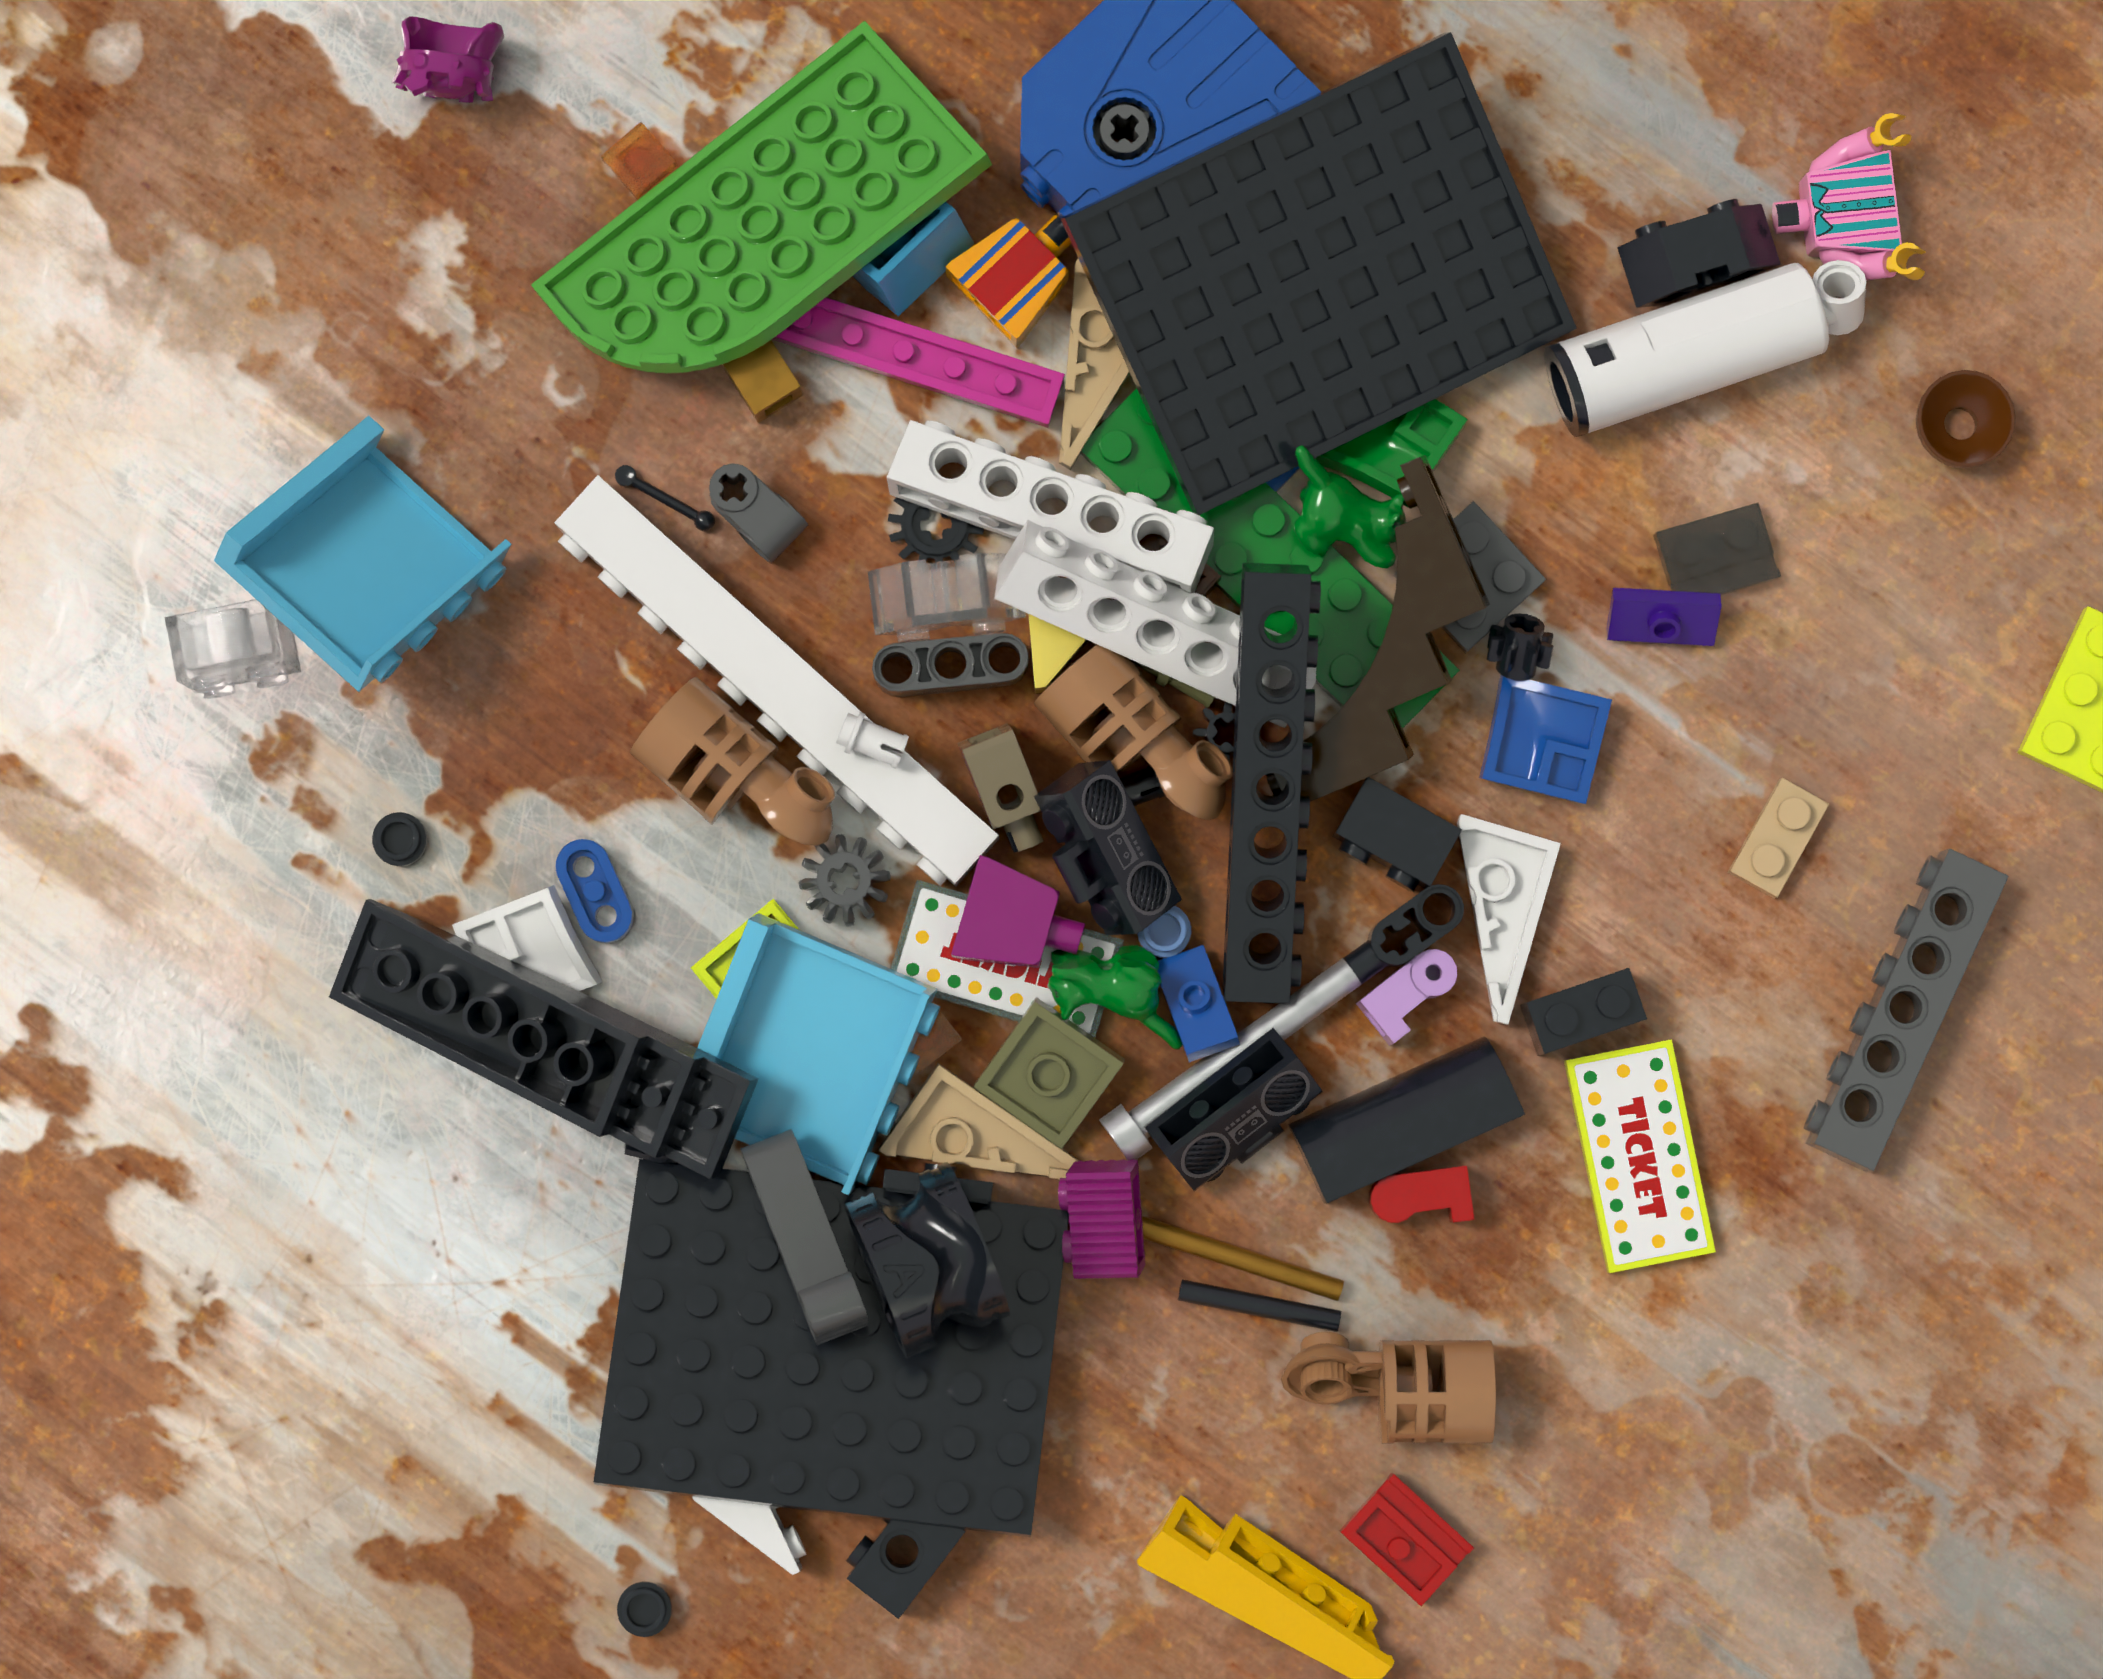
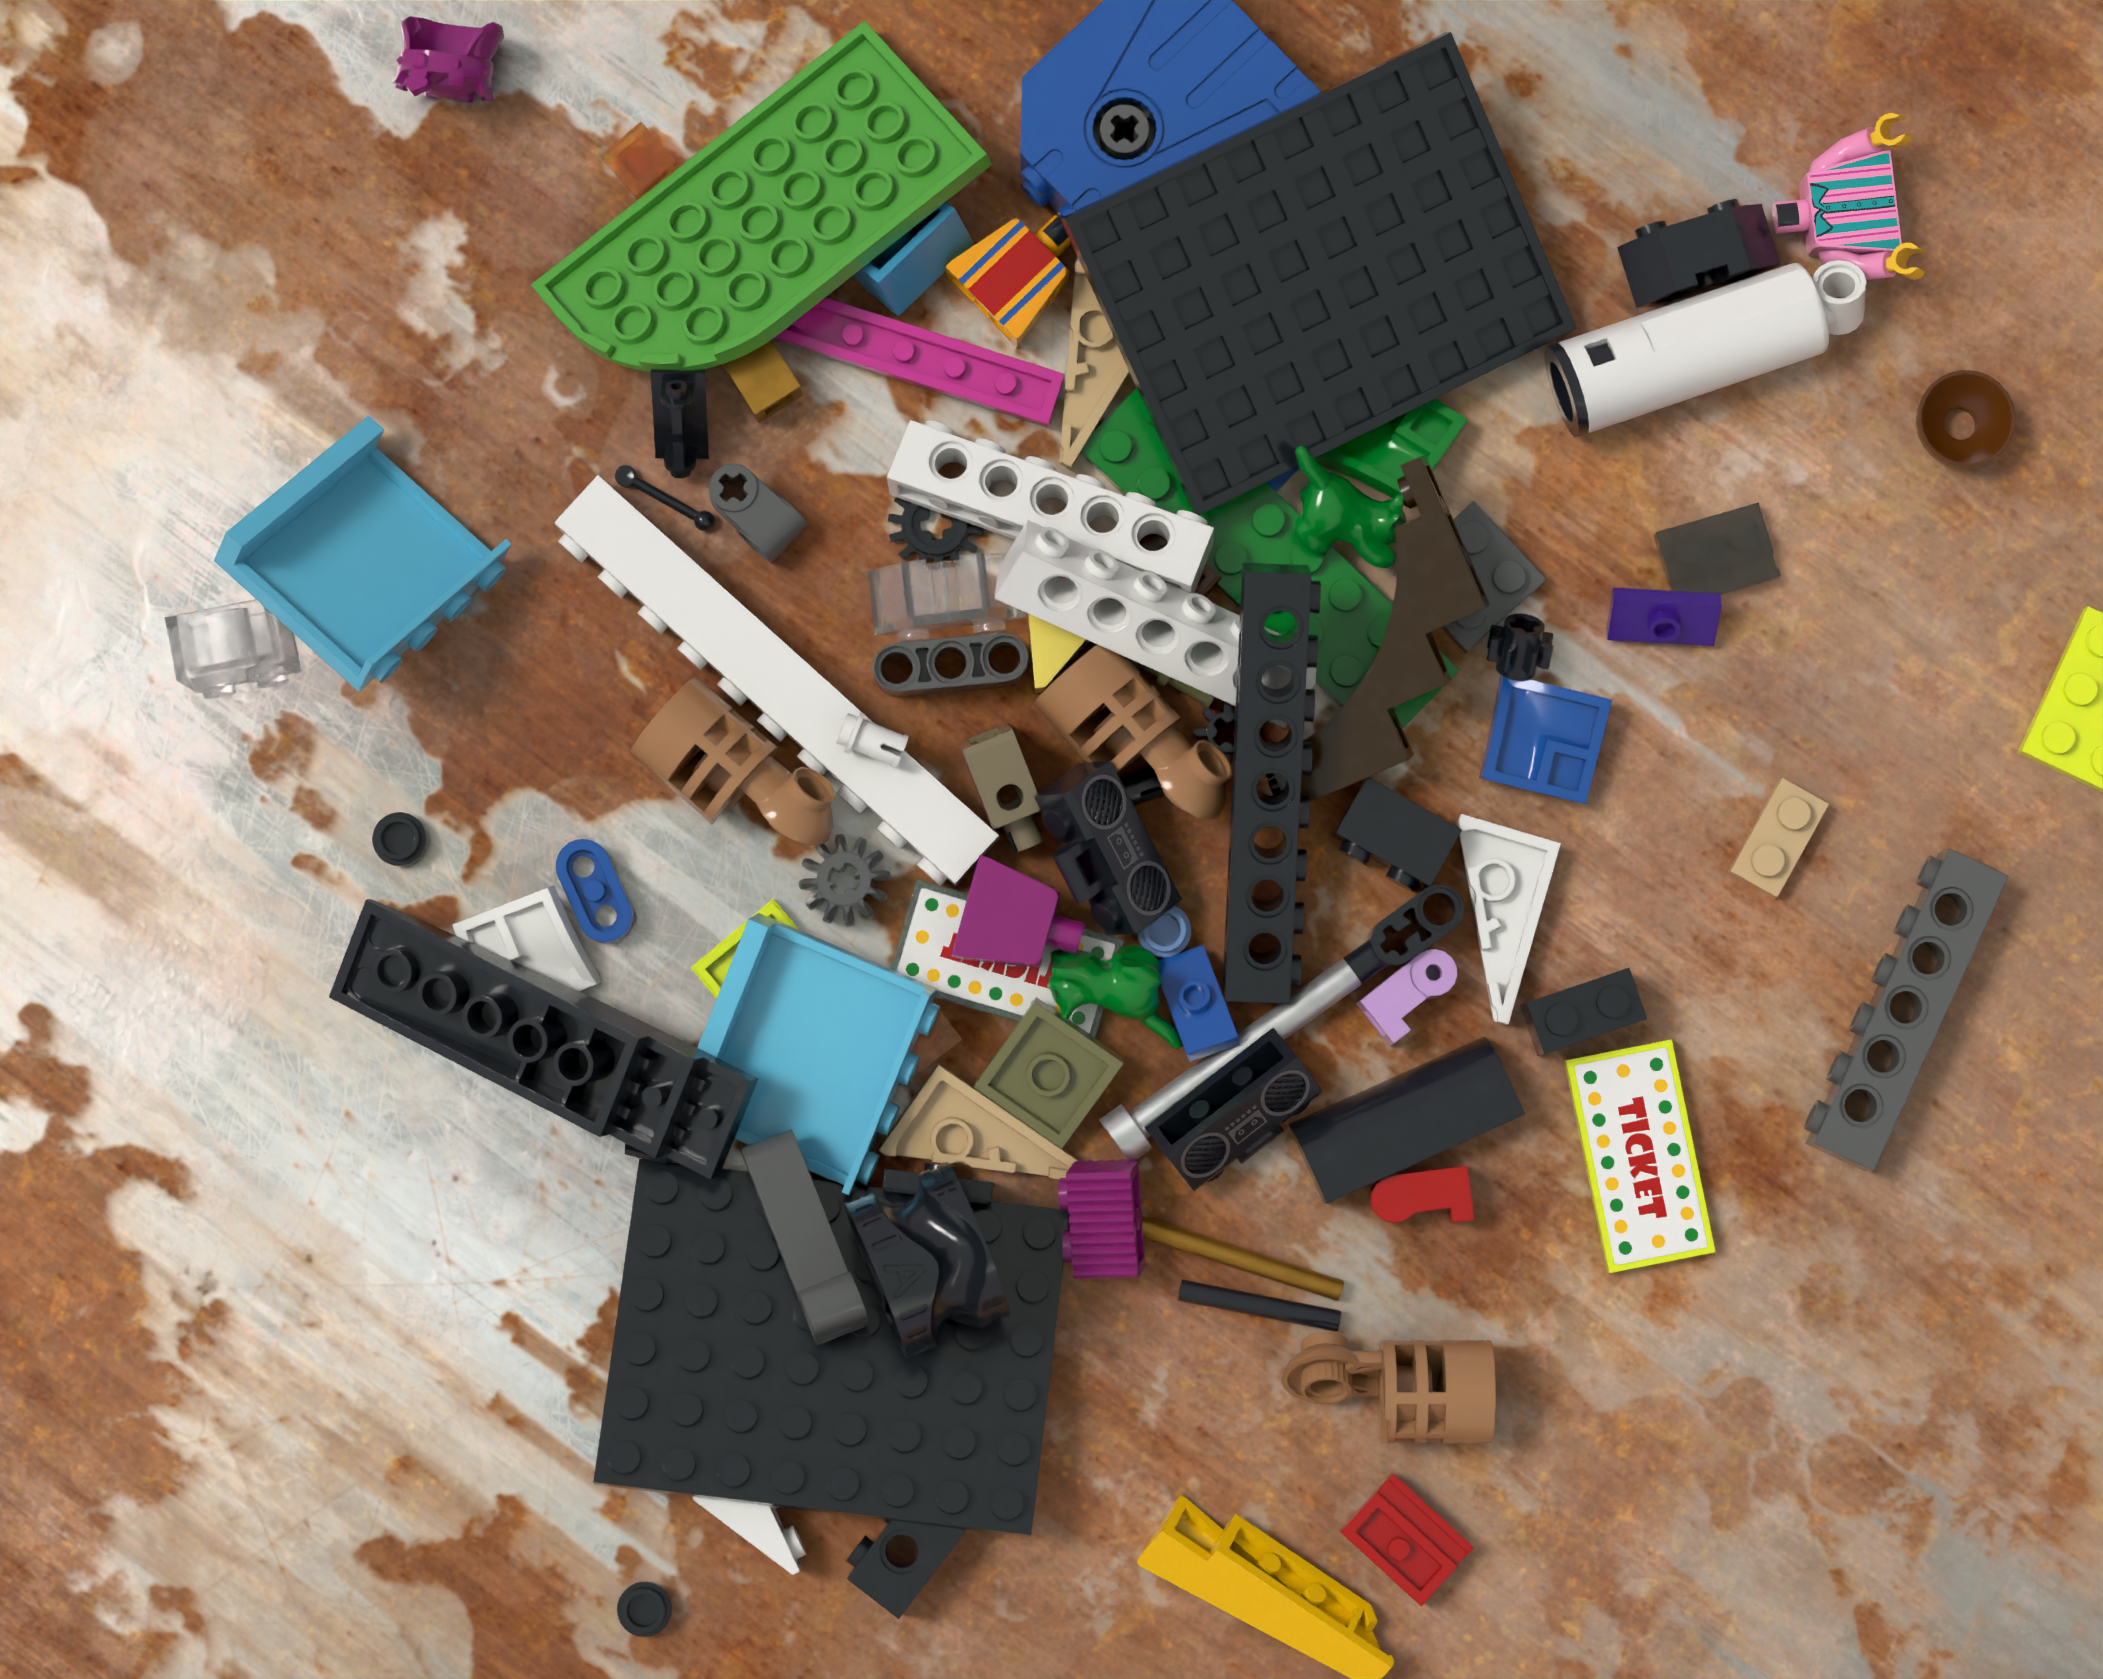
(680, 419): none -> black hinge

